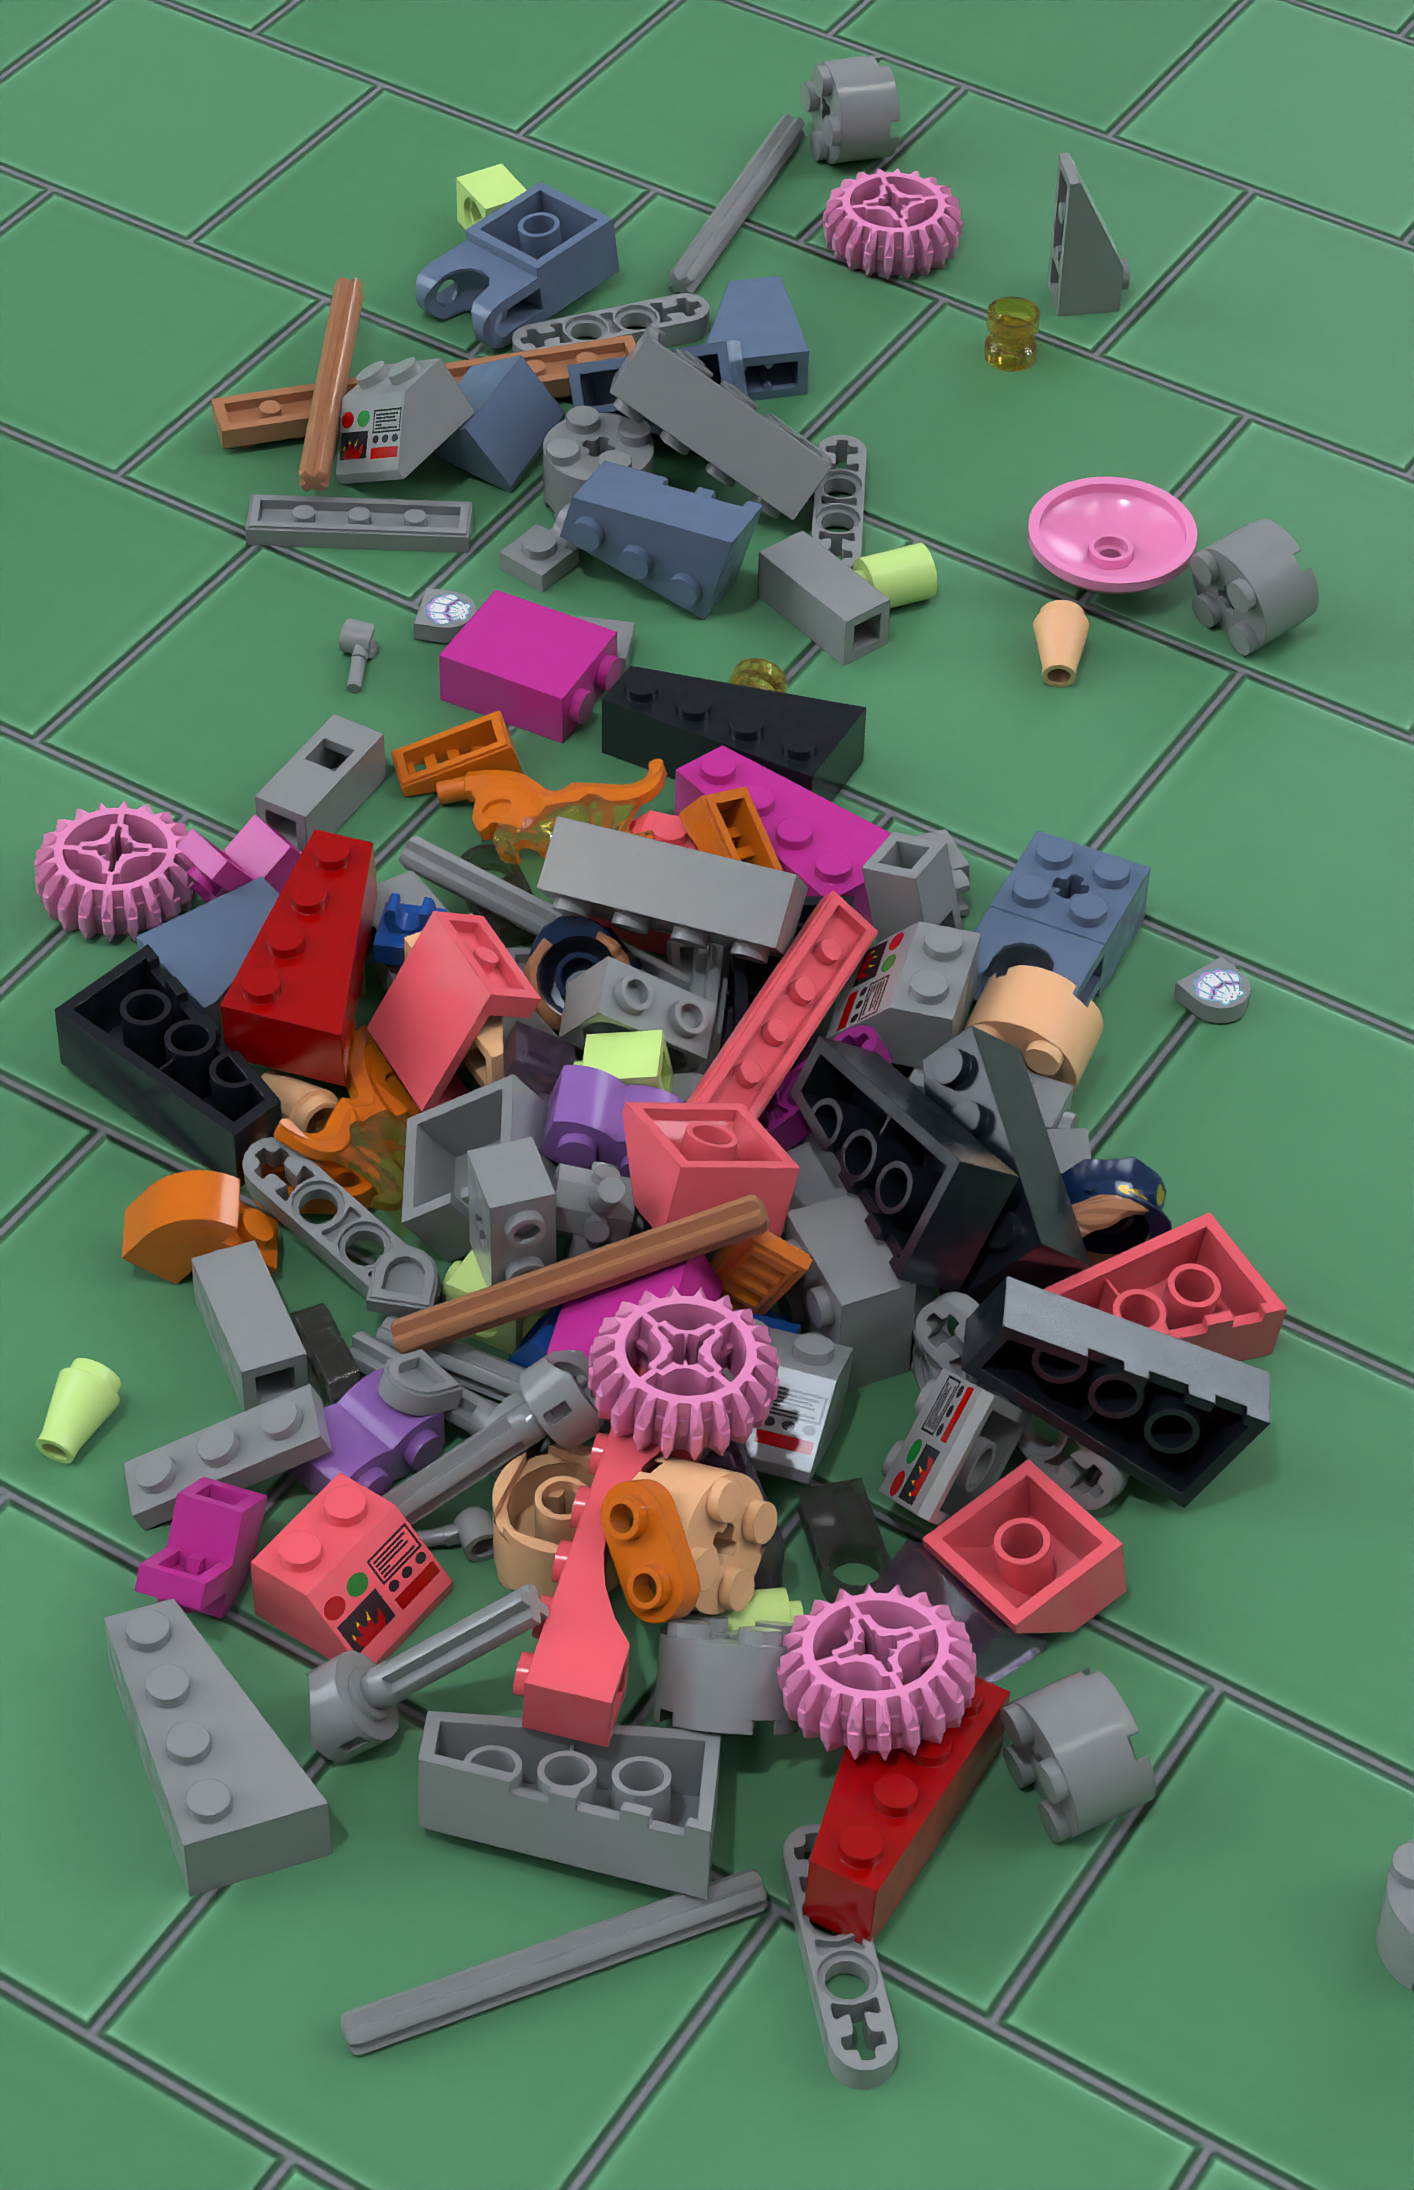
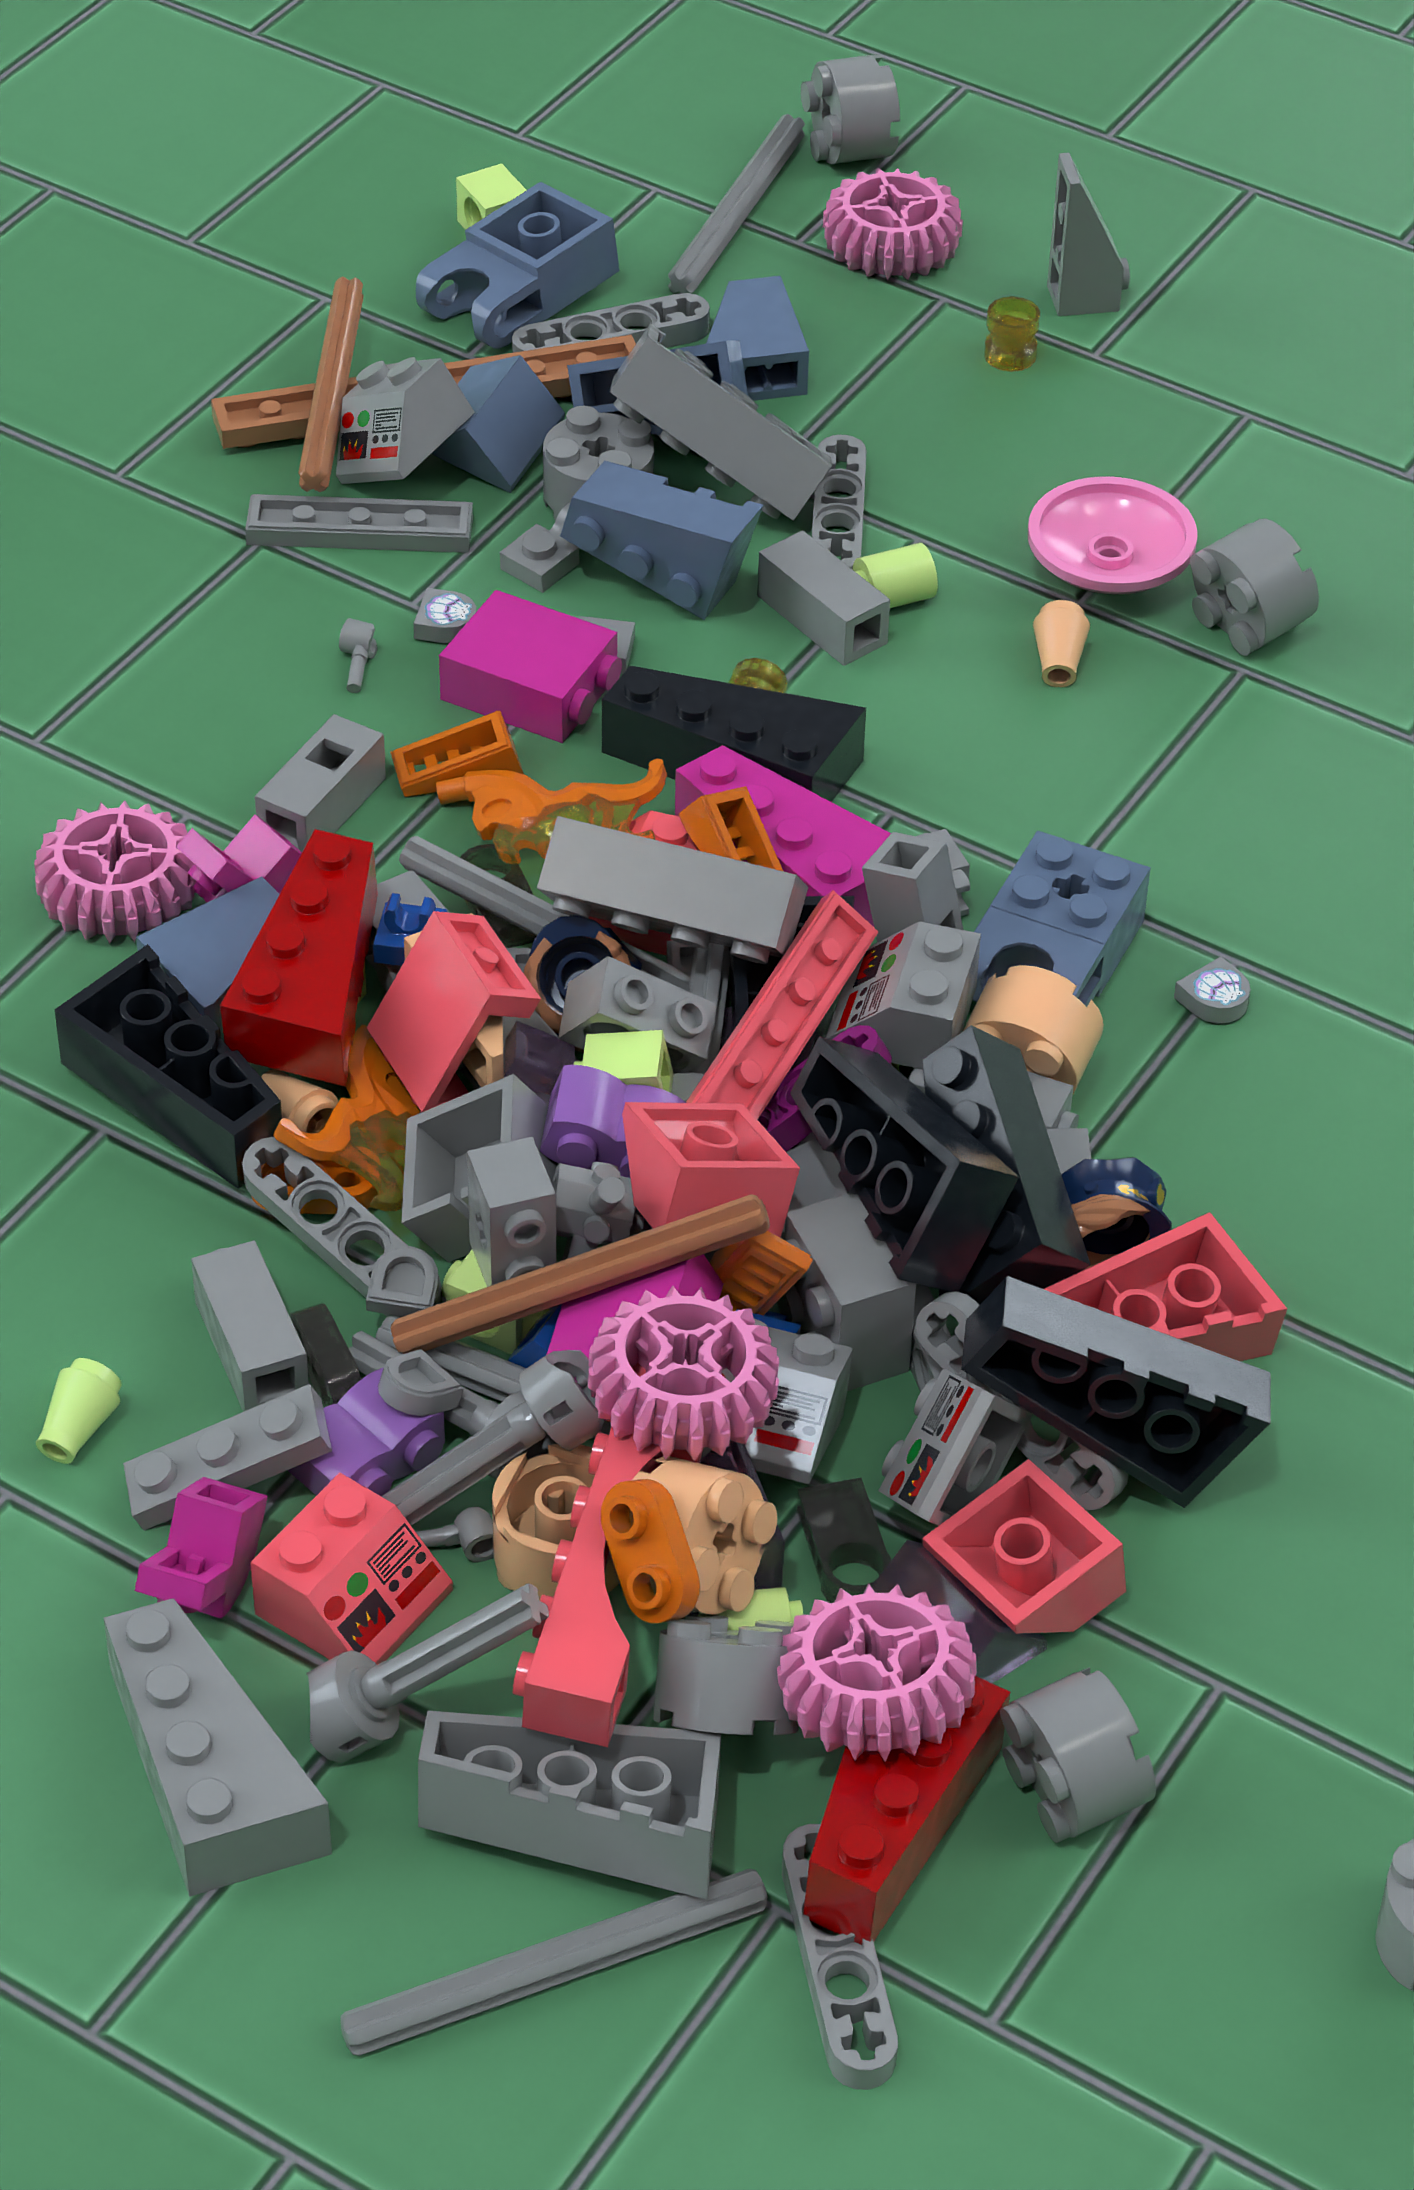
(192, 1217): orange brick -> none

